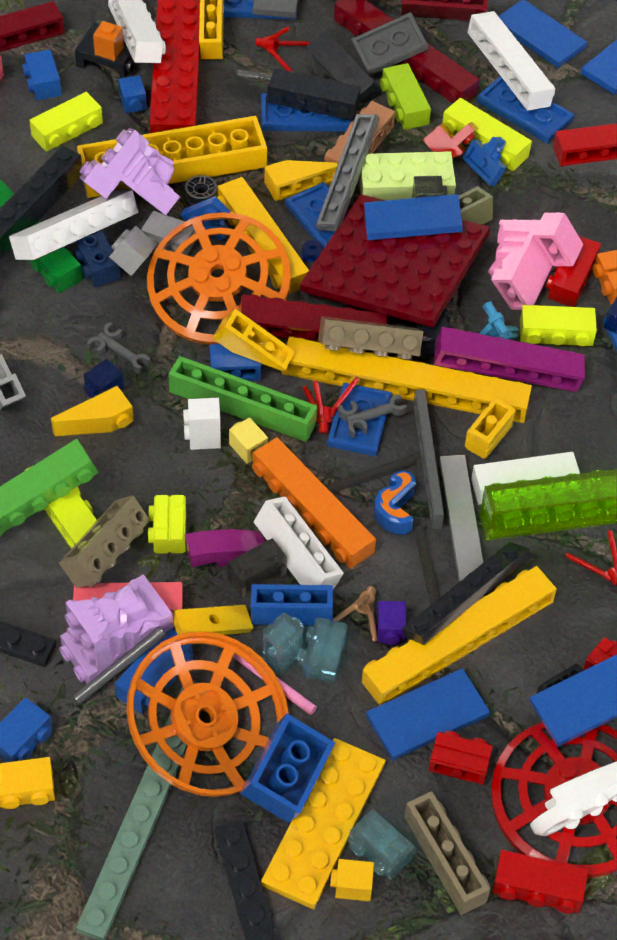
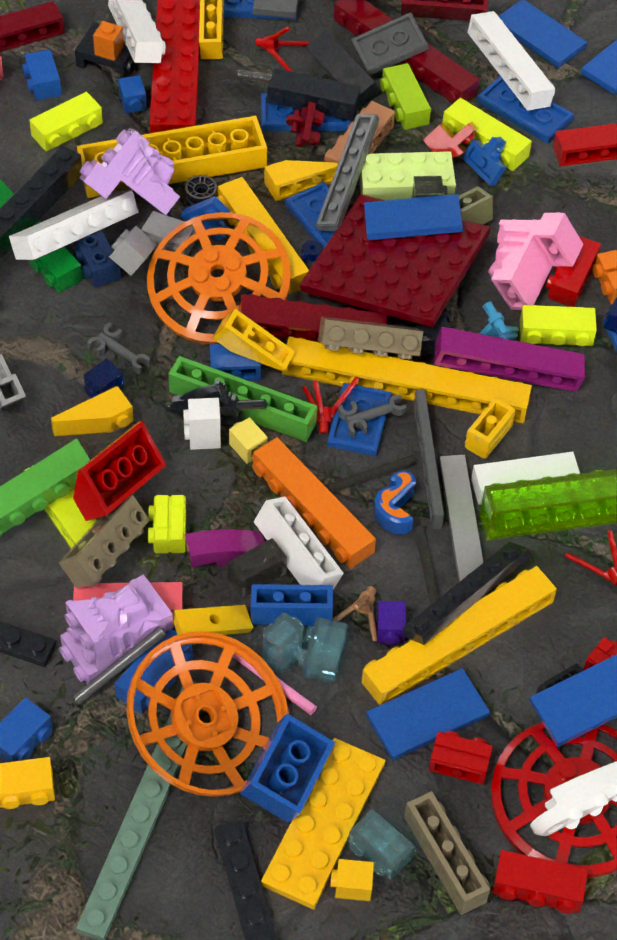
(117, 472): none -> red slope
(228, 403): none -> black bar
(302, 122): none -> dark red hips

